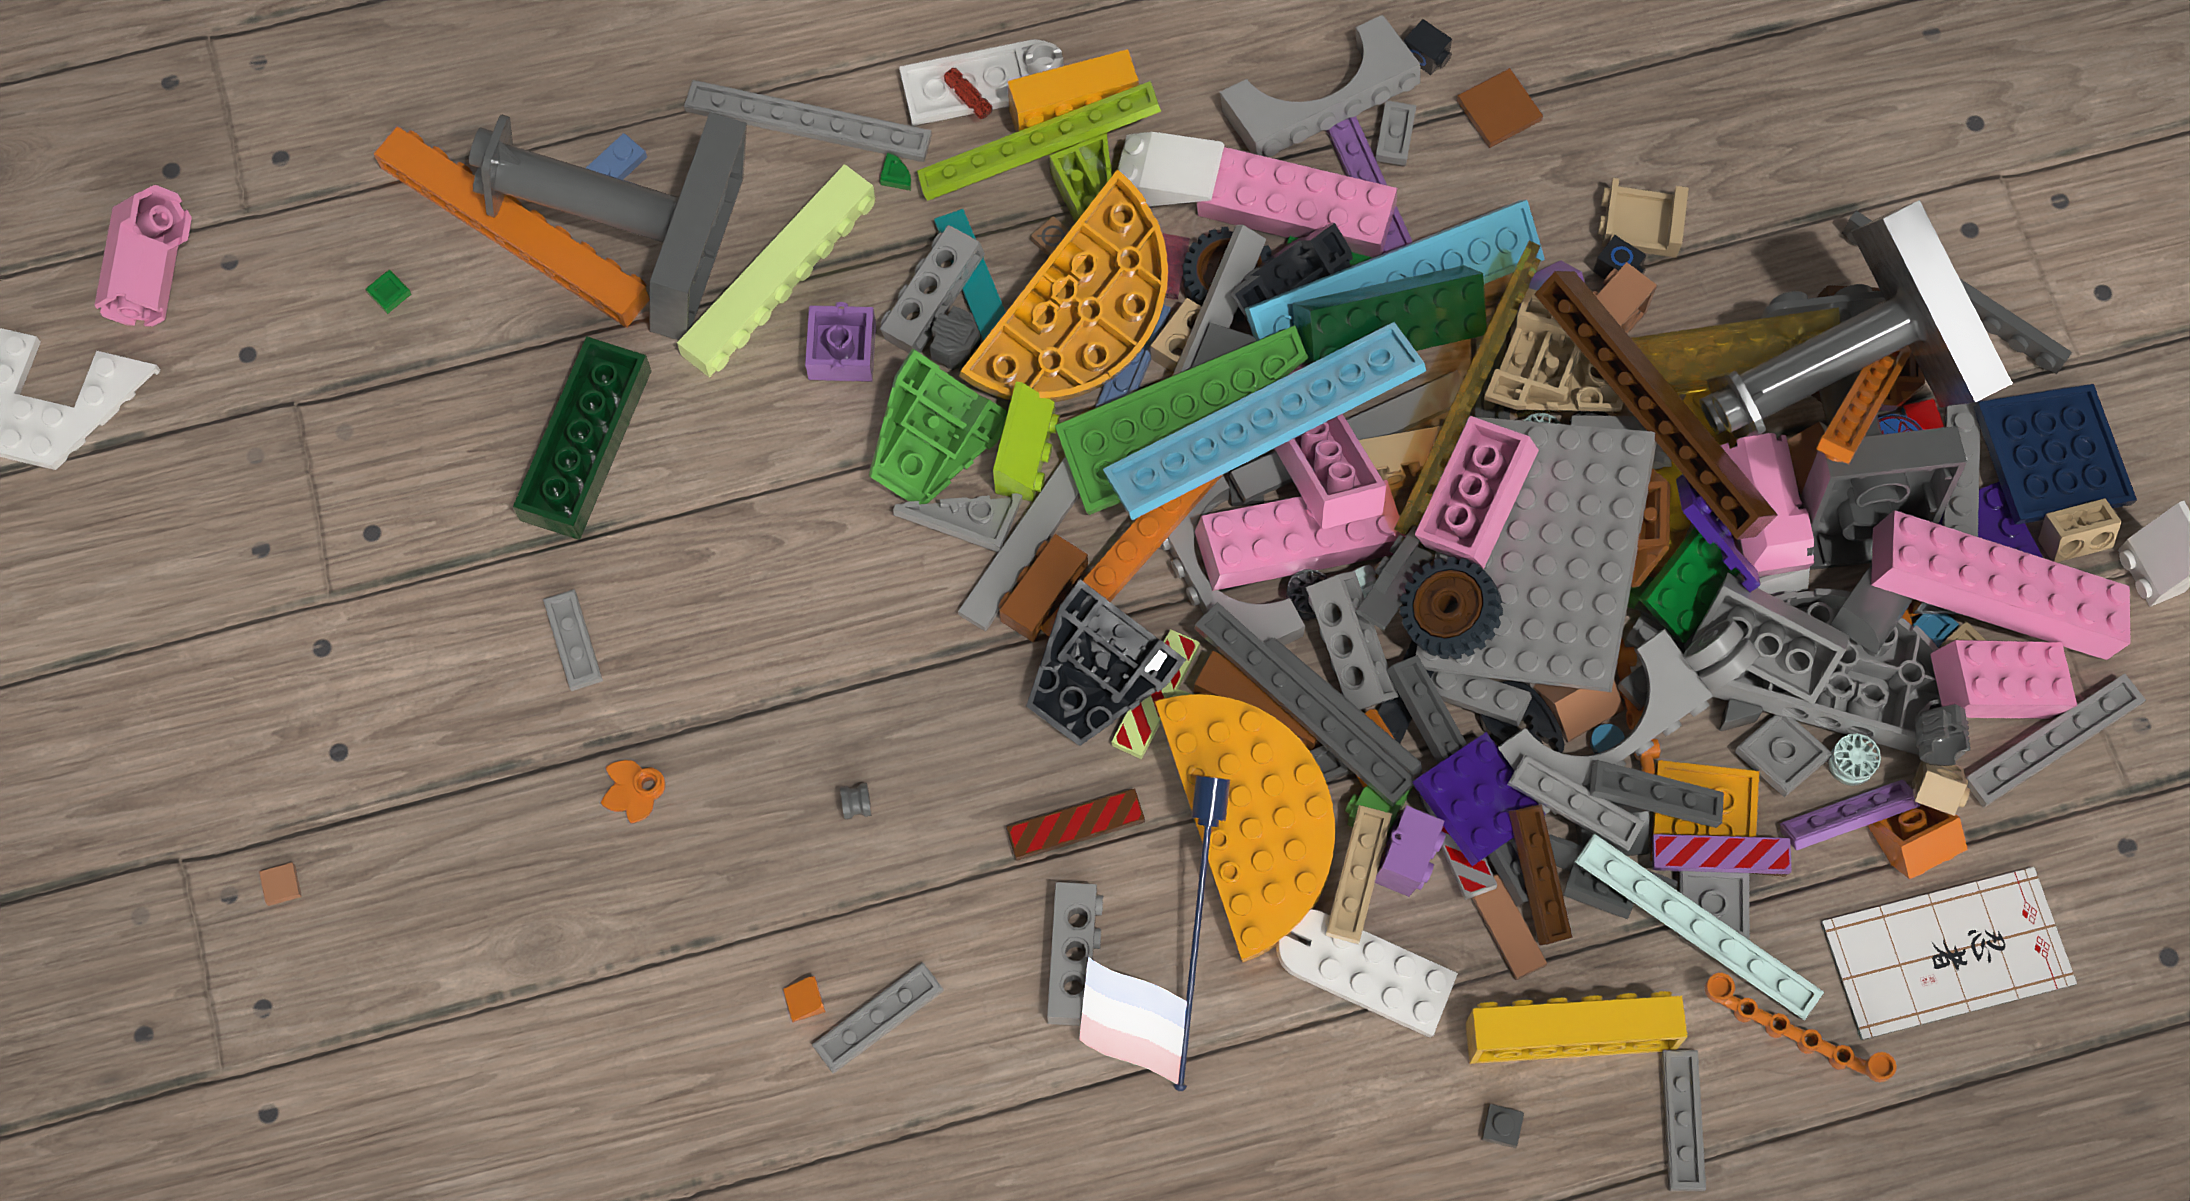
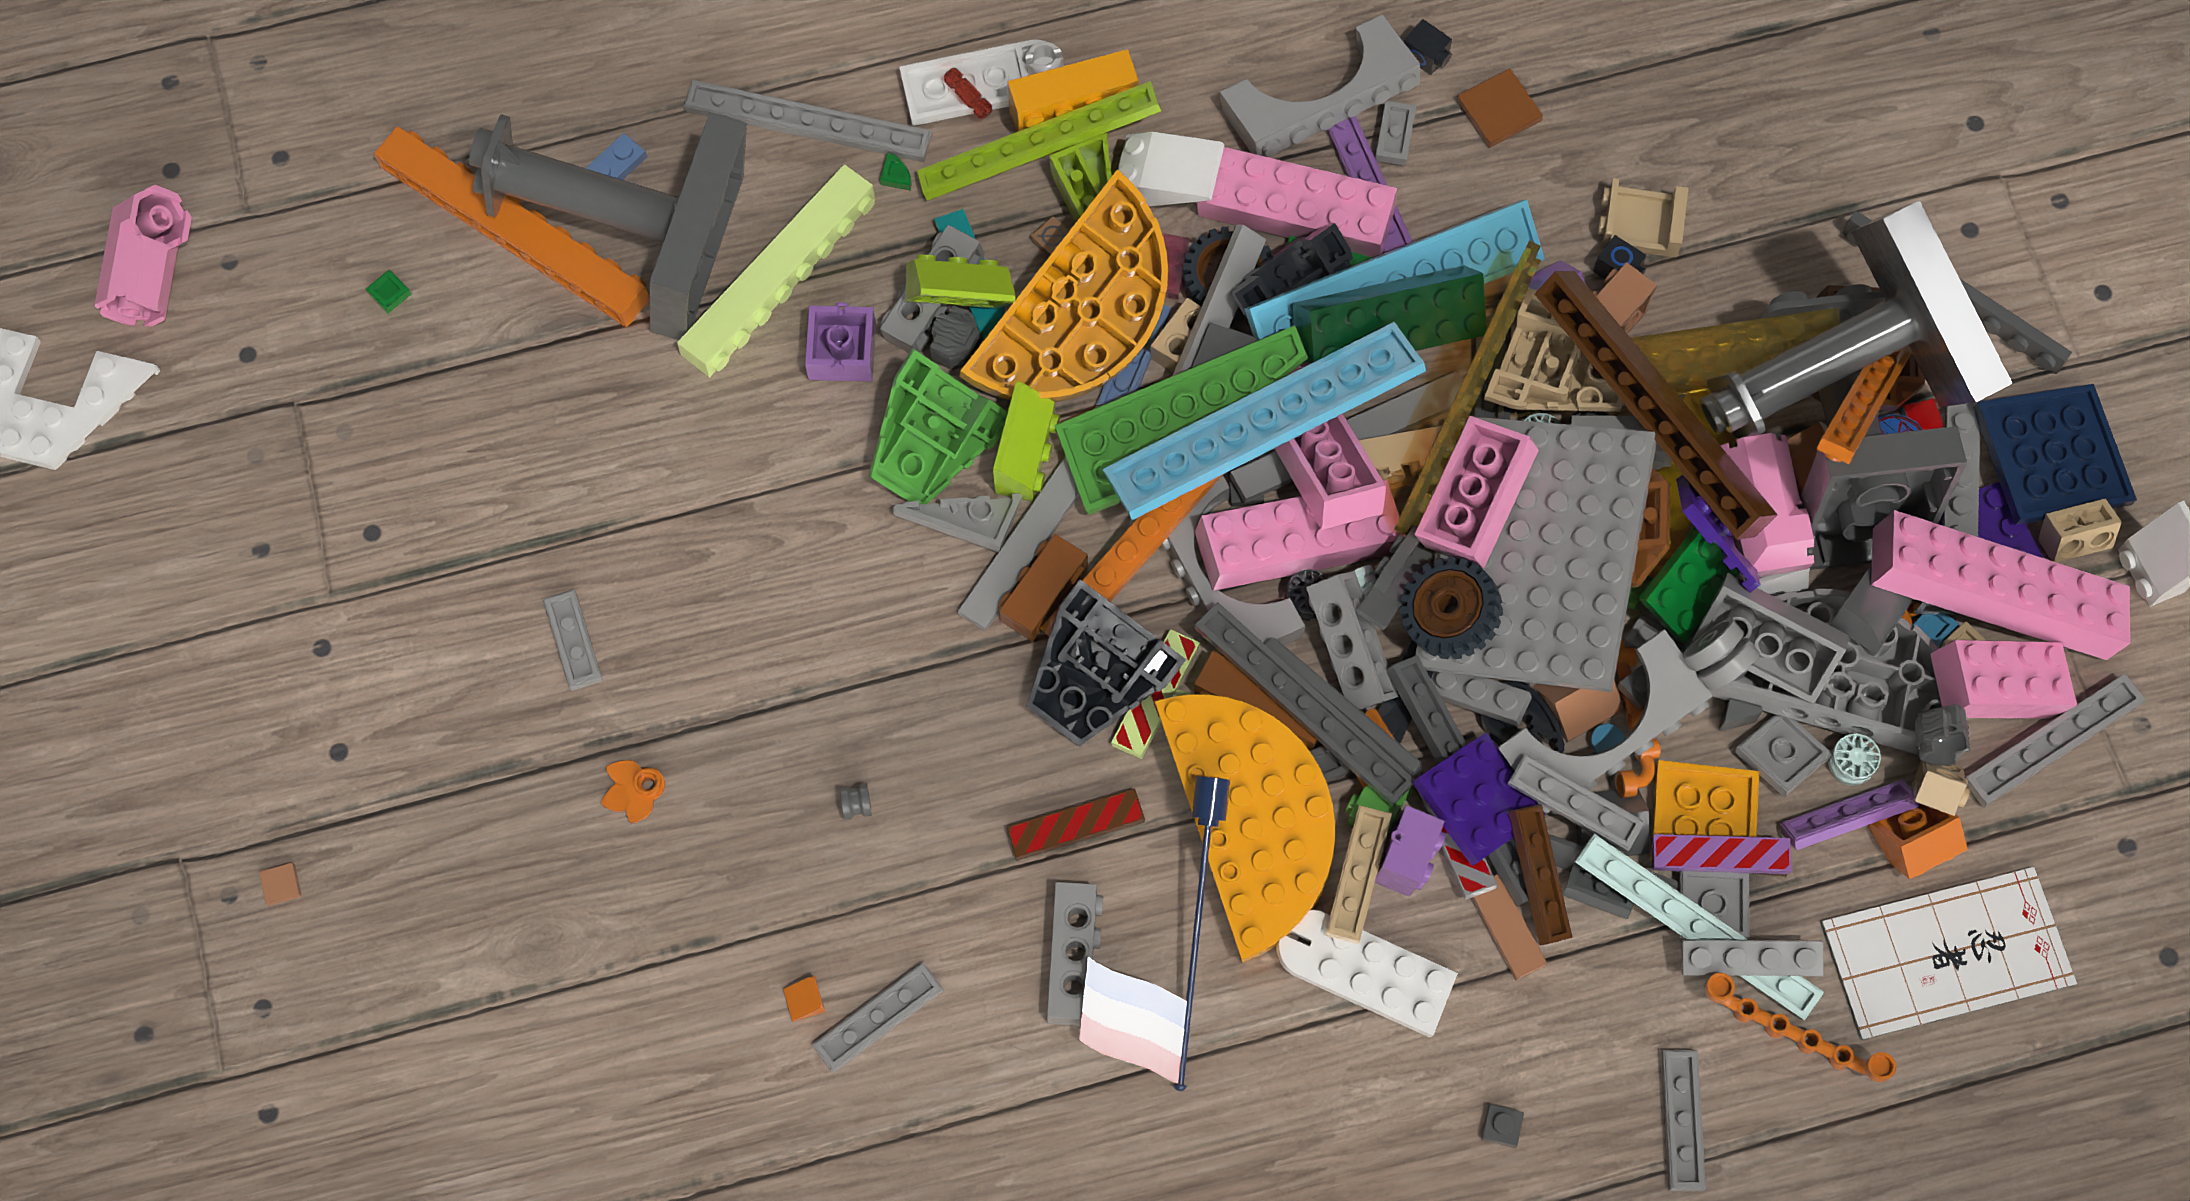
(582, 438): dark green brick -> none
(958, 282): none -> lime slope
(1575, 1028): yellow brick -> none
(1656, 793): dark grey plate -> none
(1752, 957): none -> light grey plate

